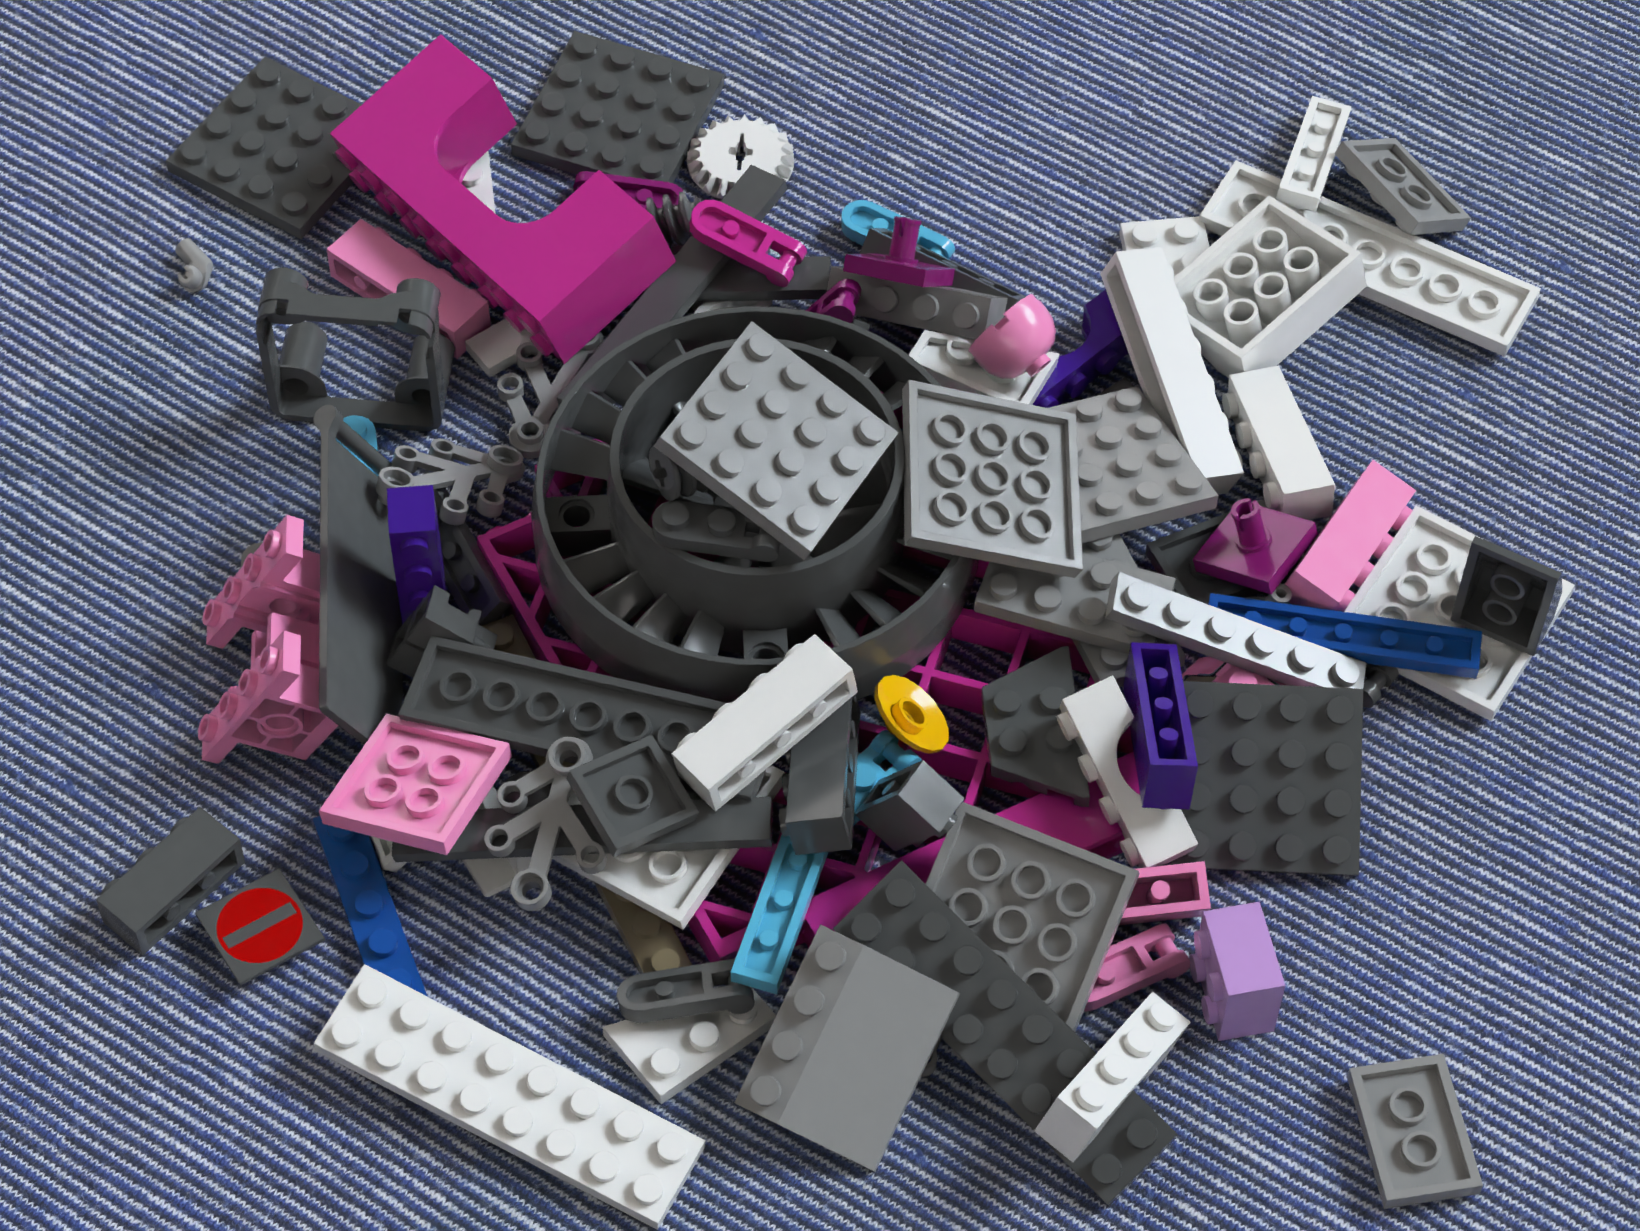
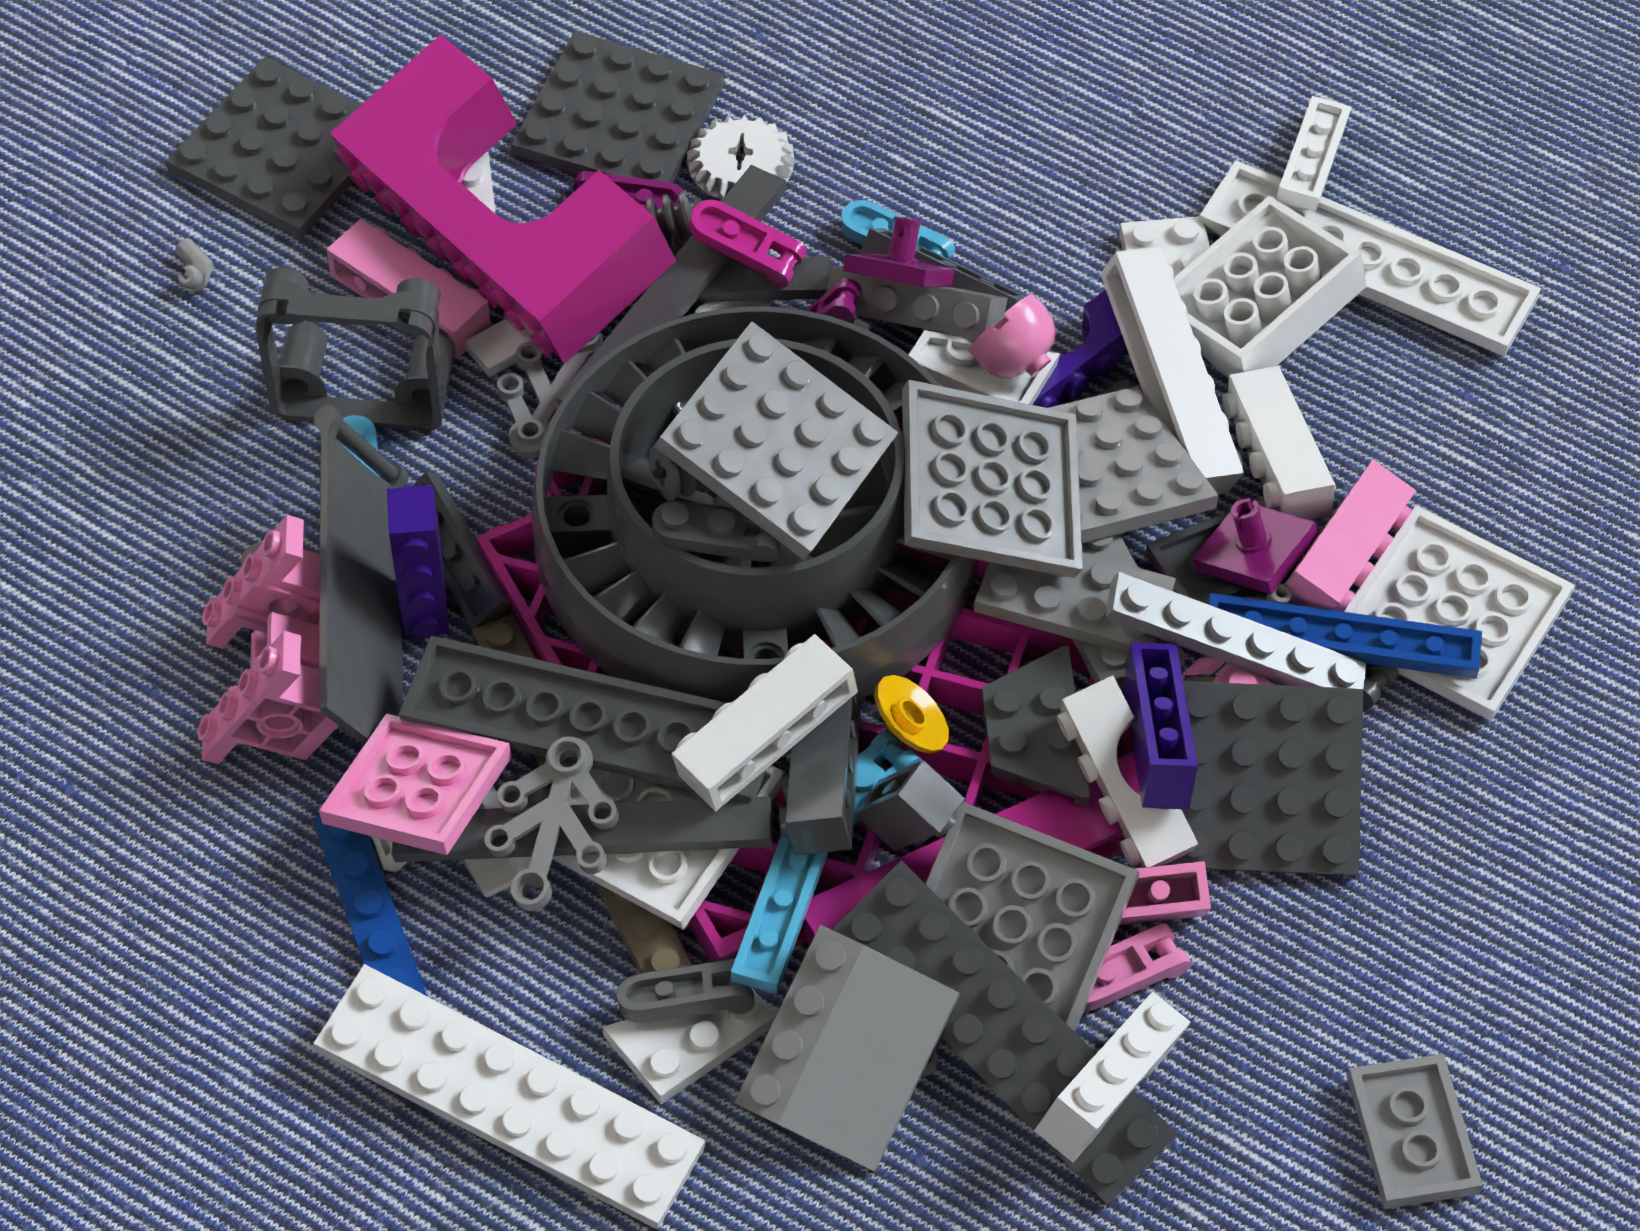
(170, 880): dark grey brick -> none
(259, 926): piece -> none
(436, 619): dark grey hips -> none
(501, 465): light grey plant -> none
(632, 795): dark grey plate -> none
(1237, 971): lavender brick -> none
(1402, 186): light grey plate -> none
(1507, 596): dark grey slope -> none

